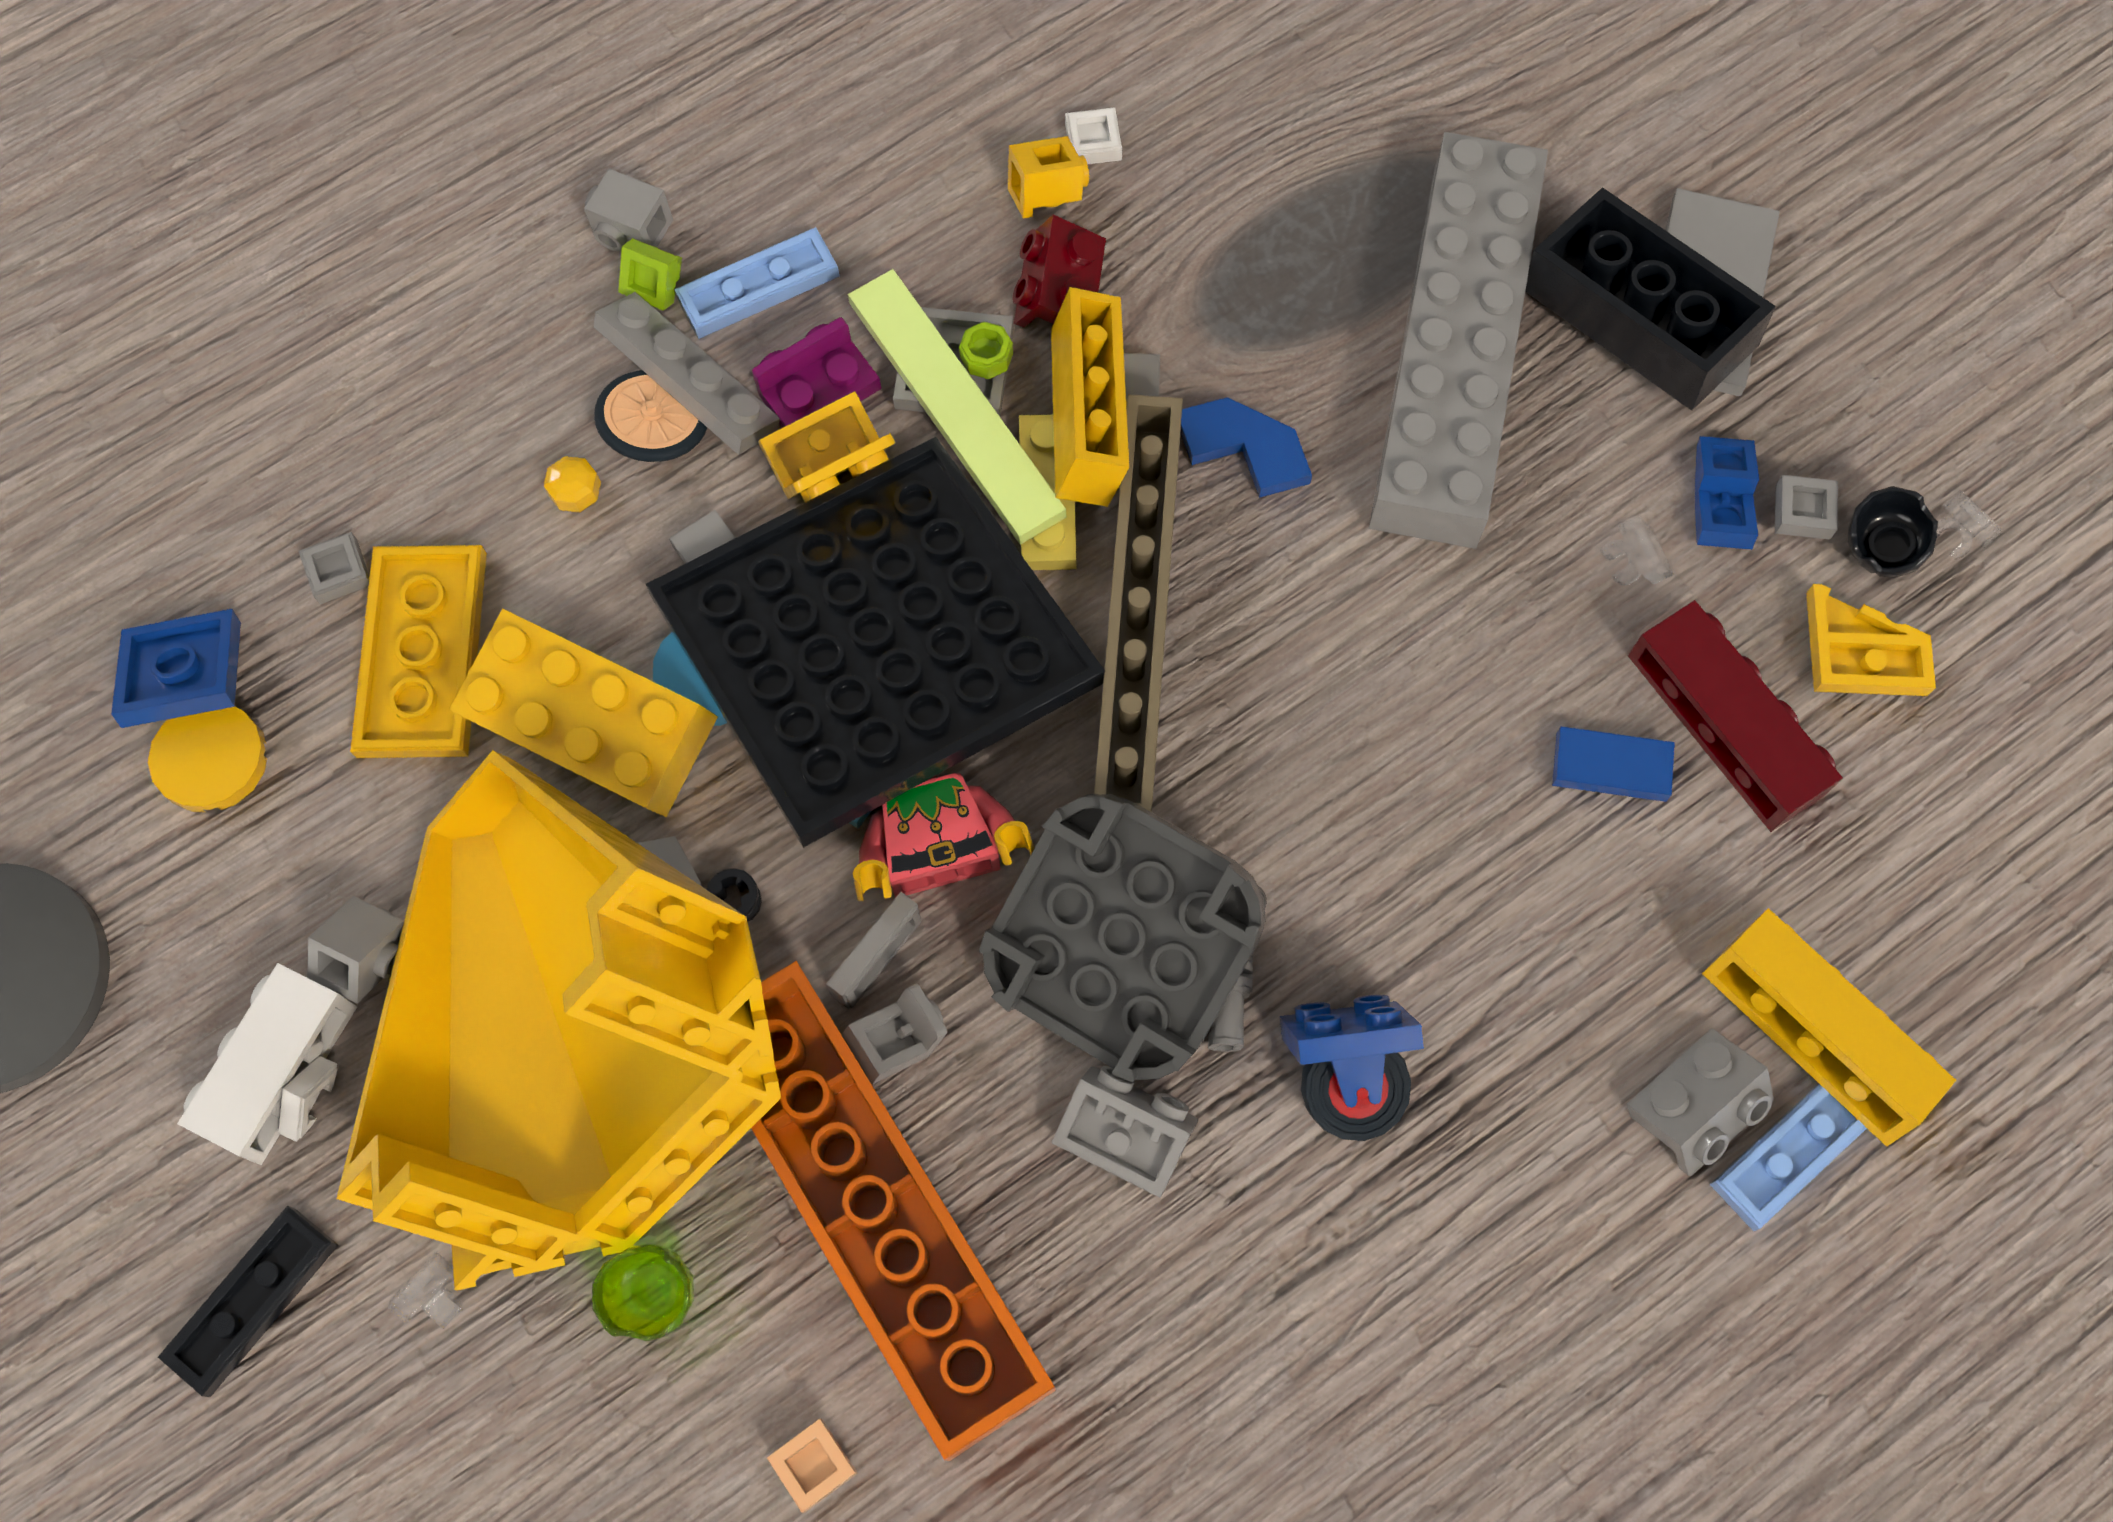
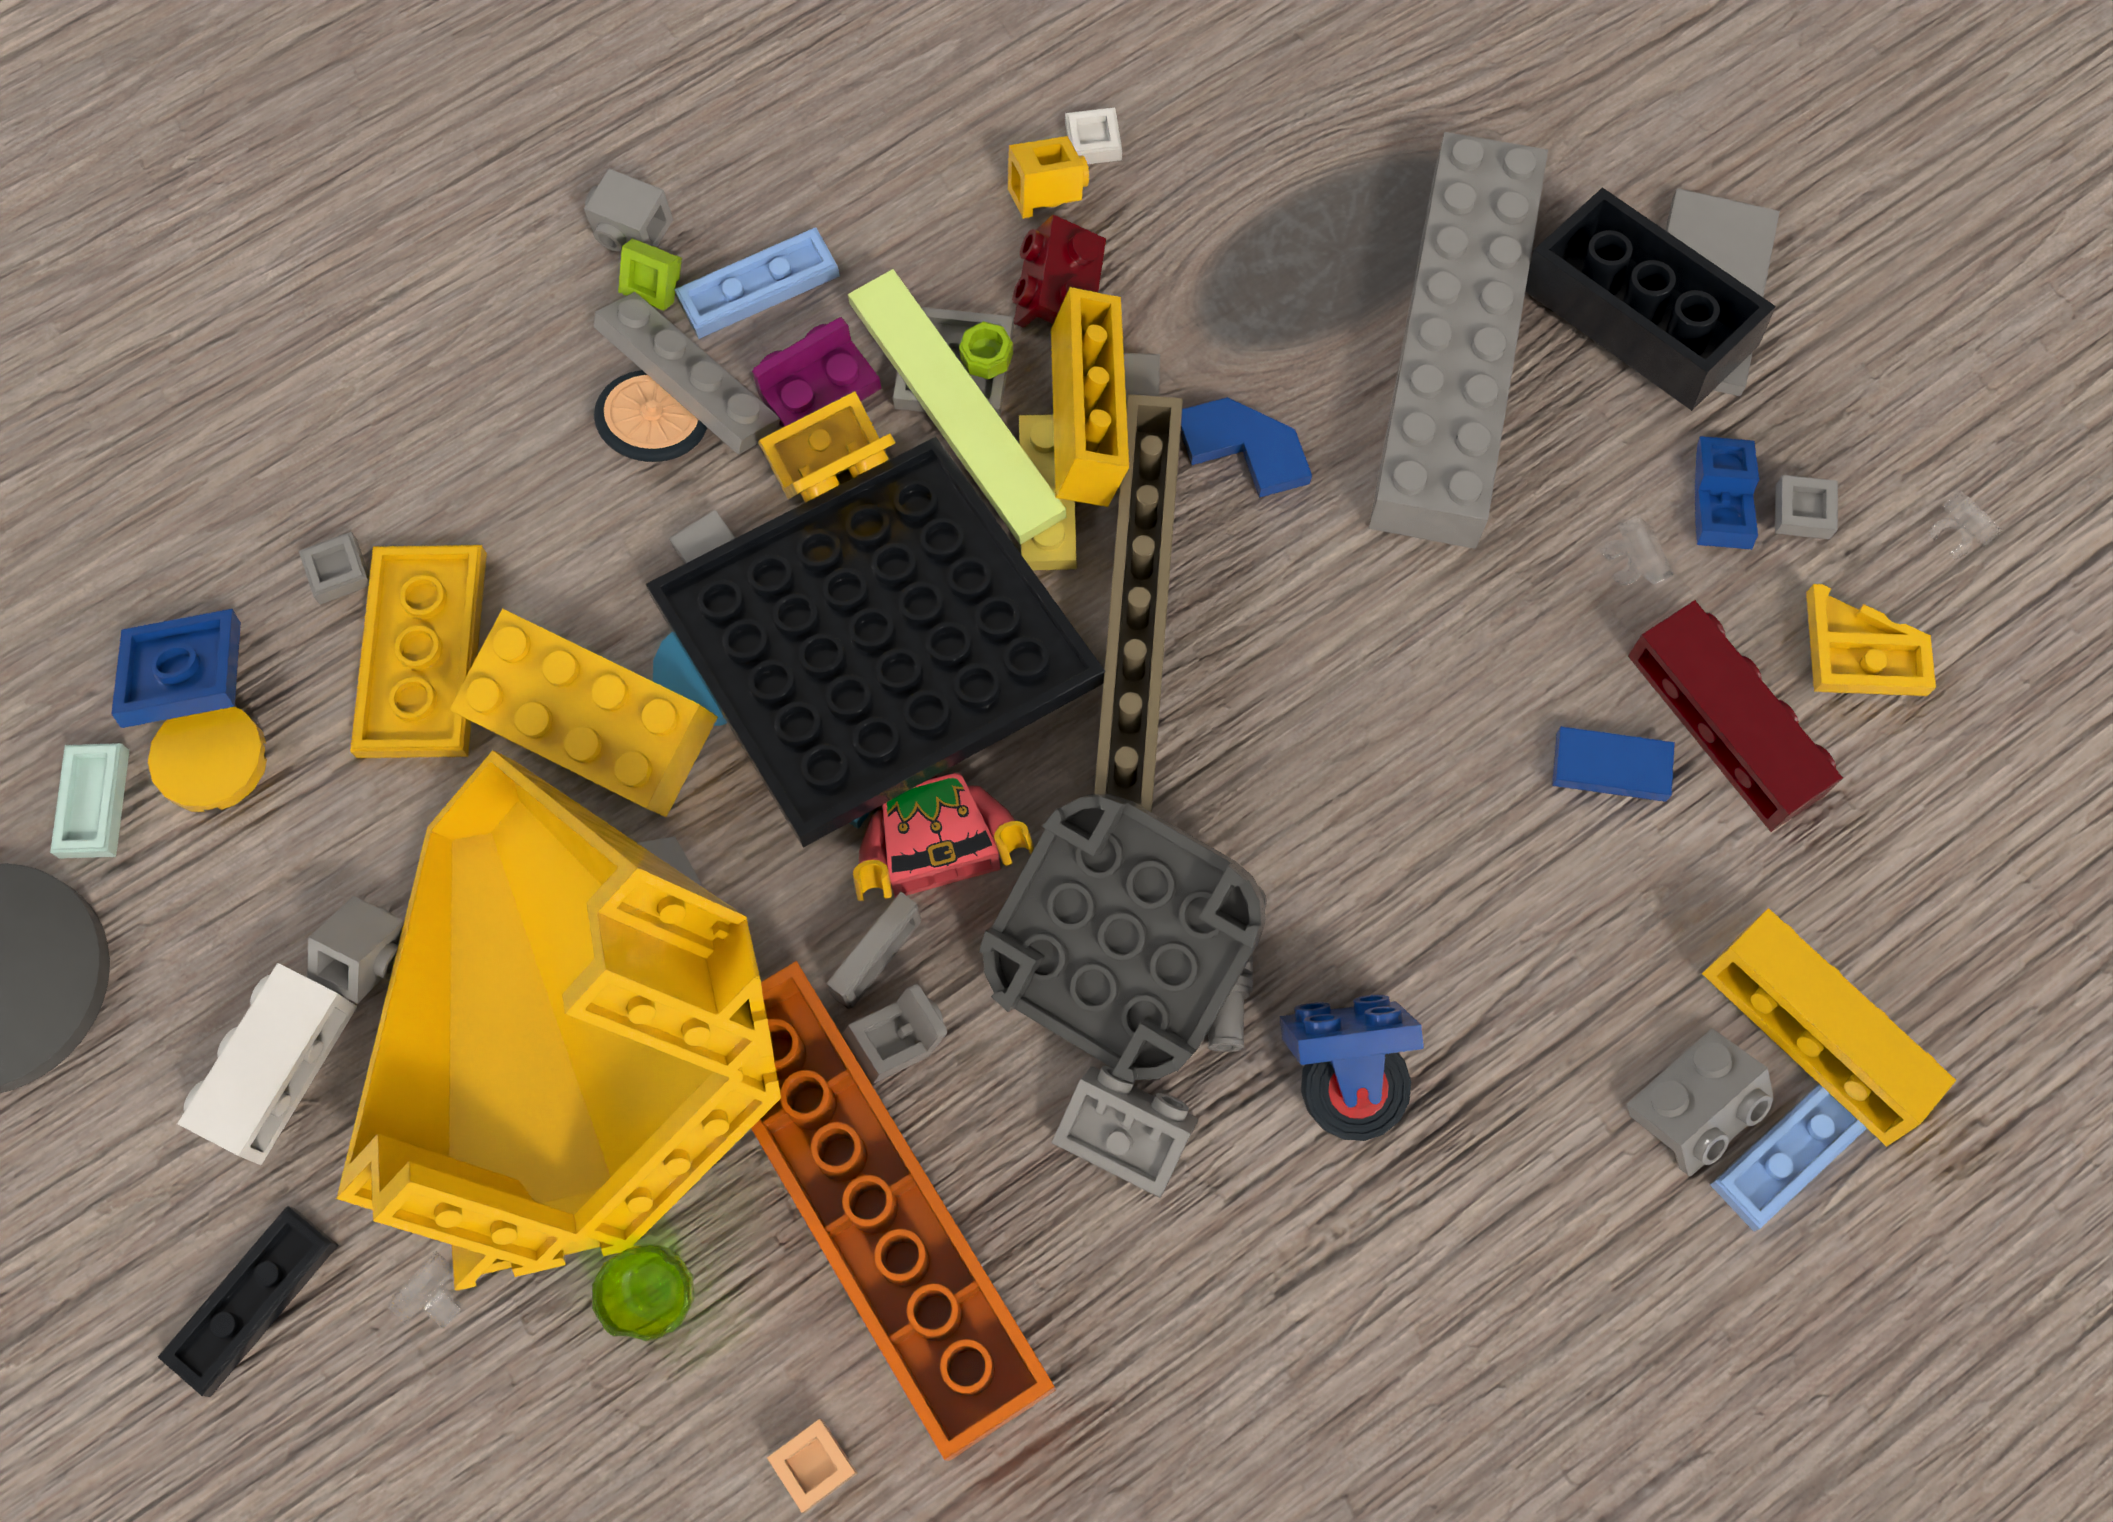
(90, 801): none -> light aqua tile
(301, 1095): white tile -> none
(572, 484): yellow tile -> none
(750, 902): black bush -> none
(1892, 532): black hair -> none

